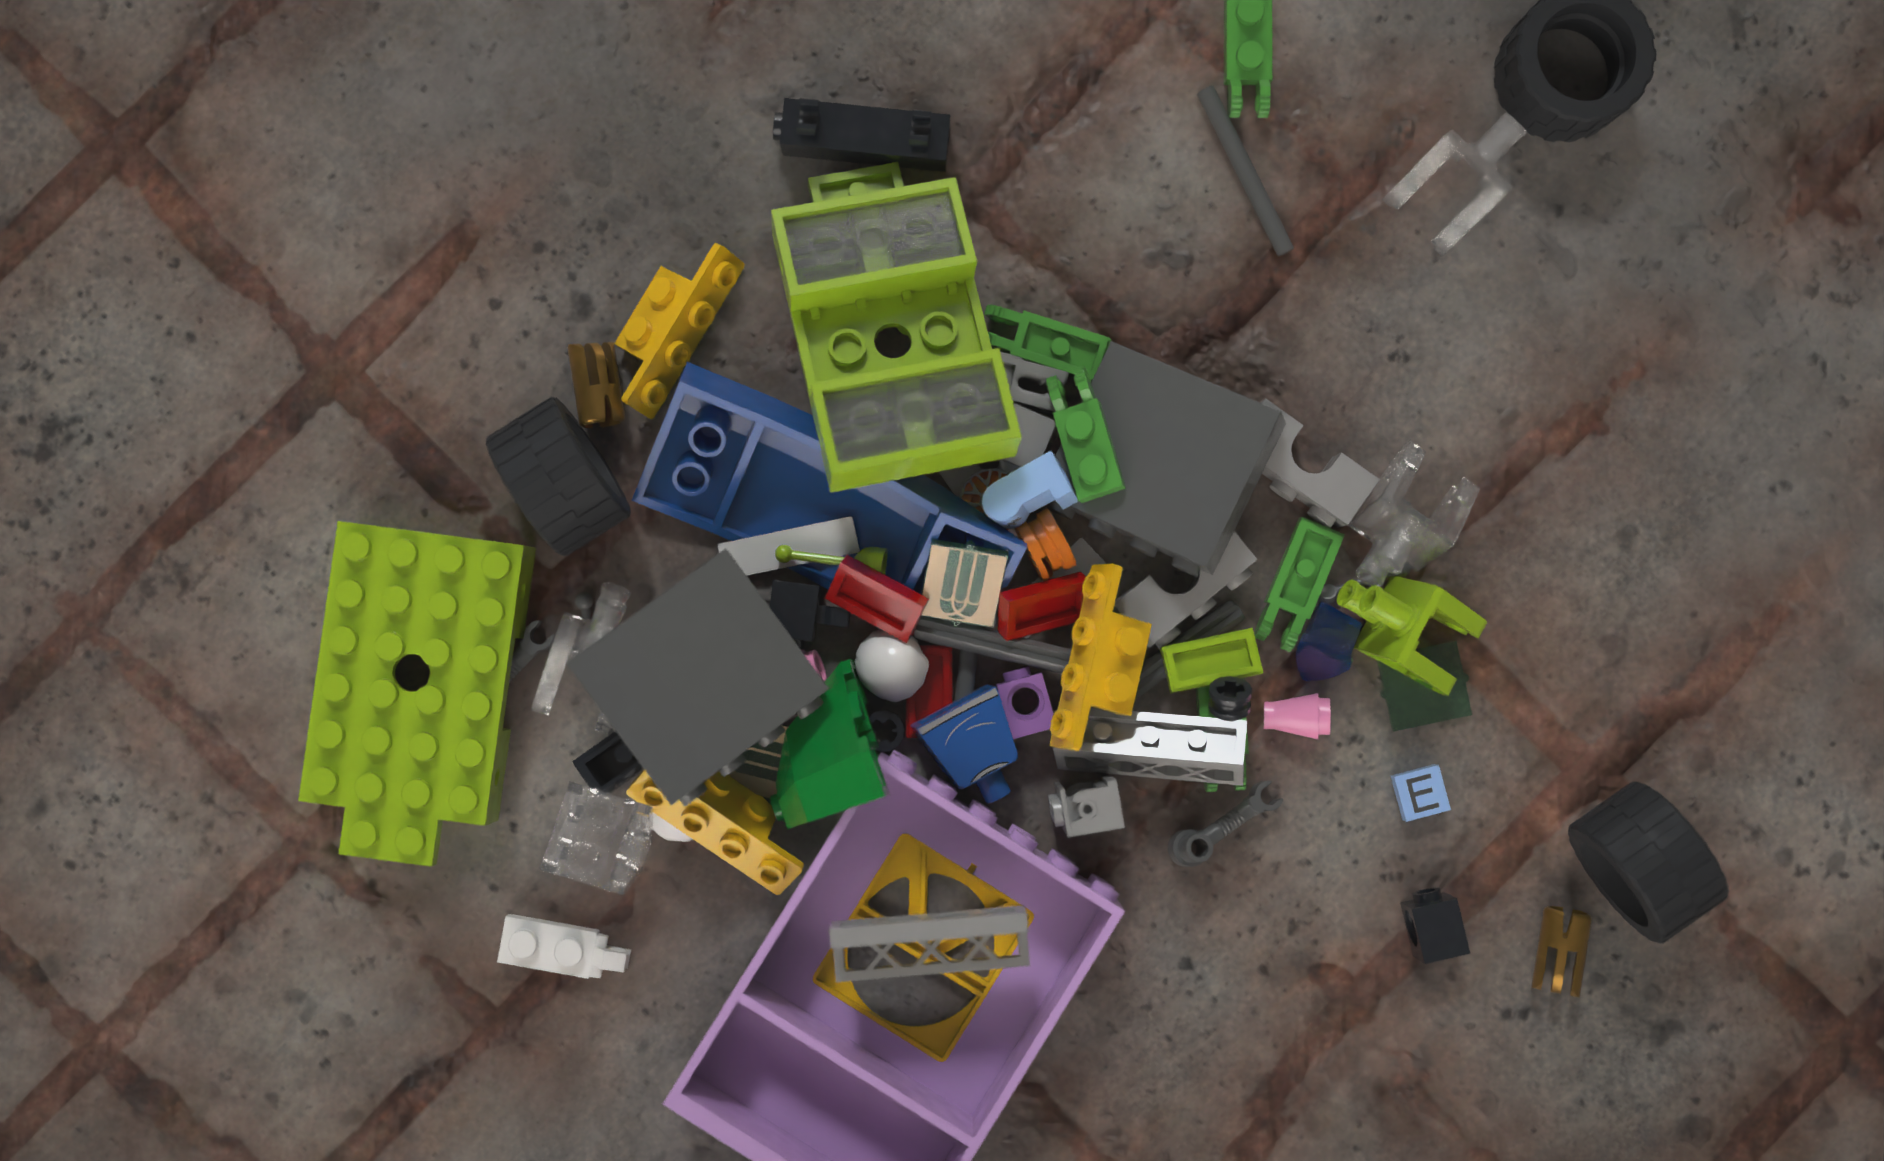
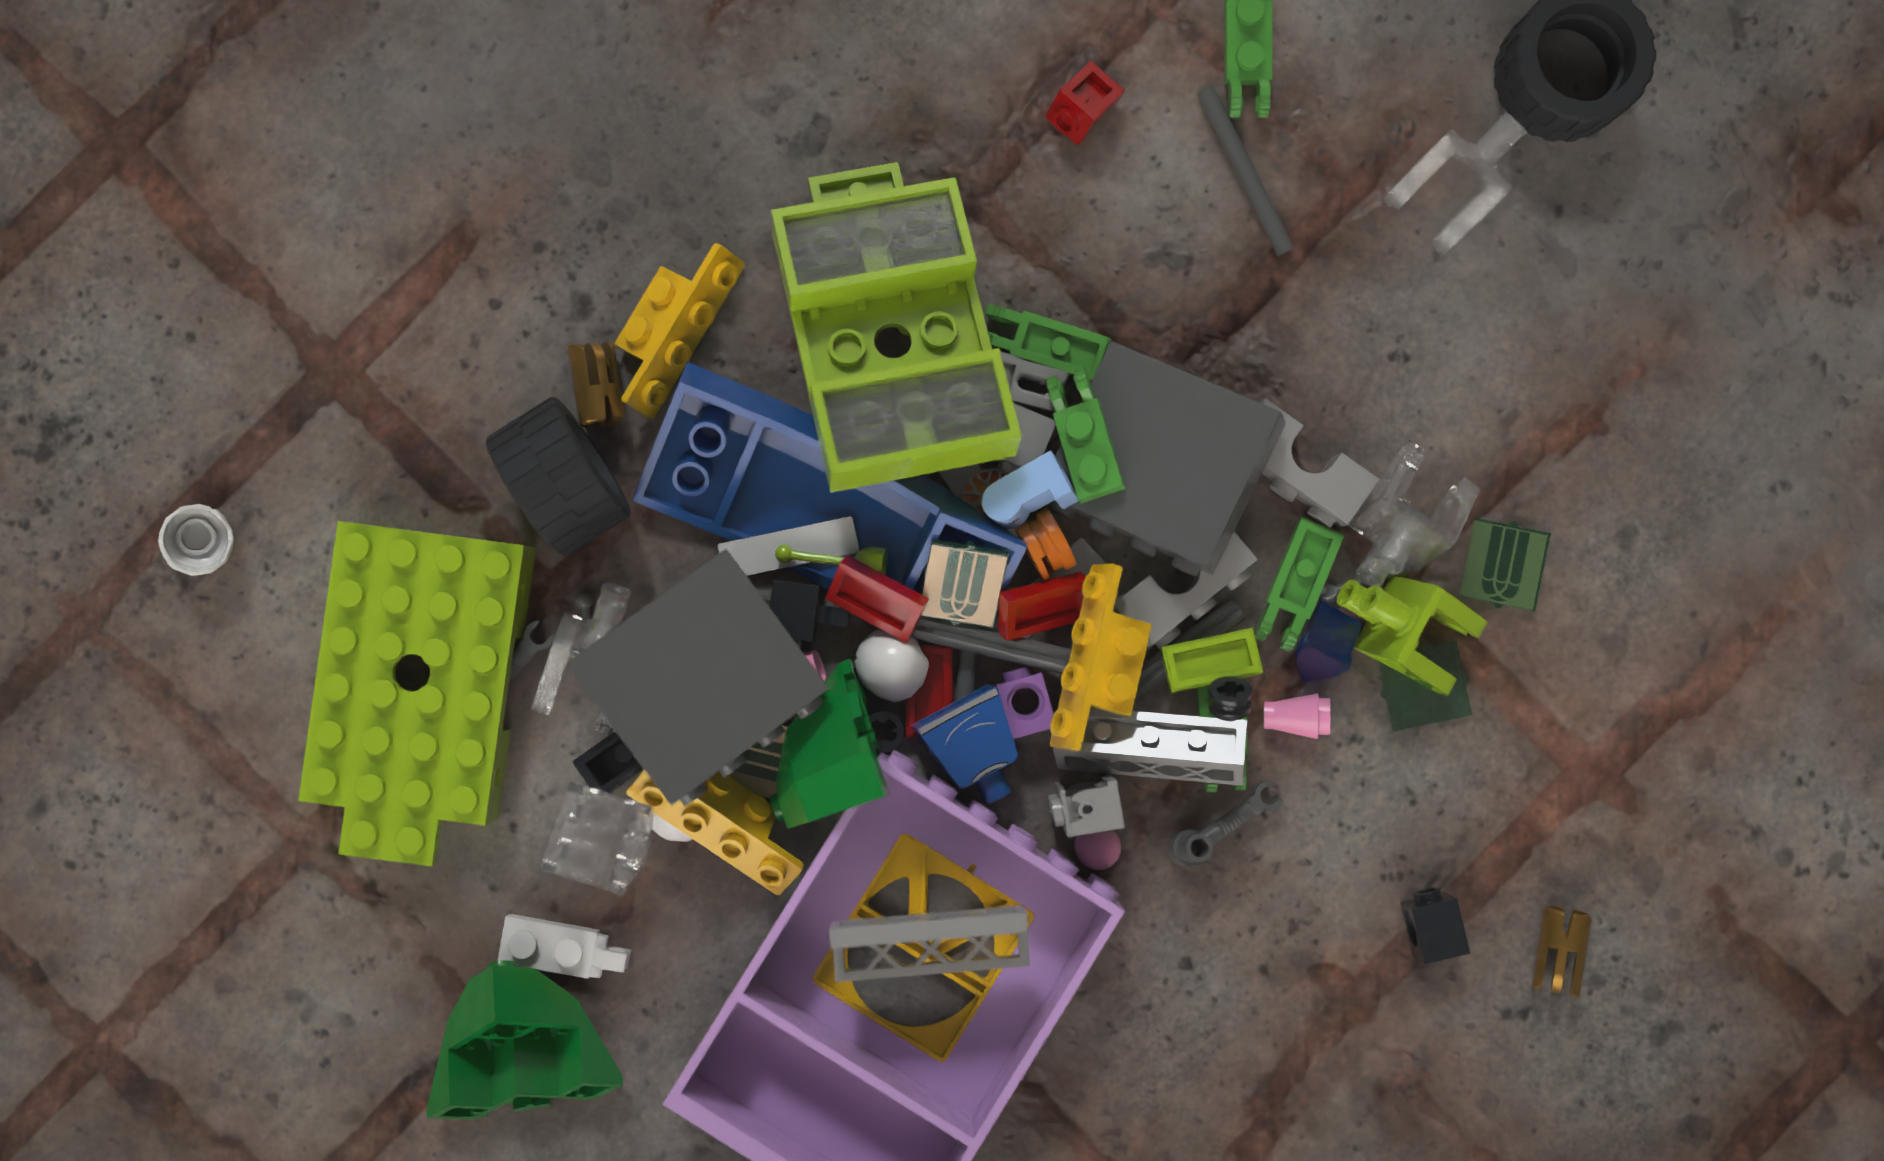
(196, 539): none -> white hair
(517, 1044): none -> green brick
(863, 134): black brick -> none
(1083, 102): none -> red bracket
(1098, 849): none -> bright pink piece
(1420, 792): light blue tile -> none
(1504, 564): none -> clear green piece
(1648, 861): black tyre -> none

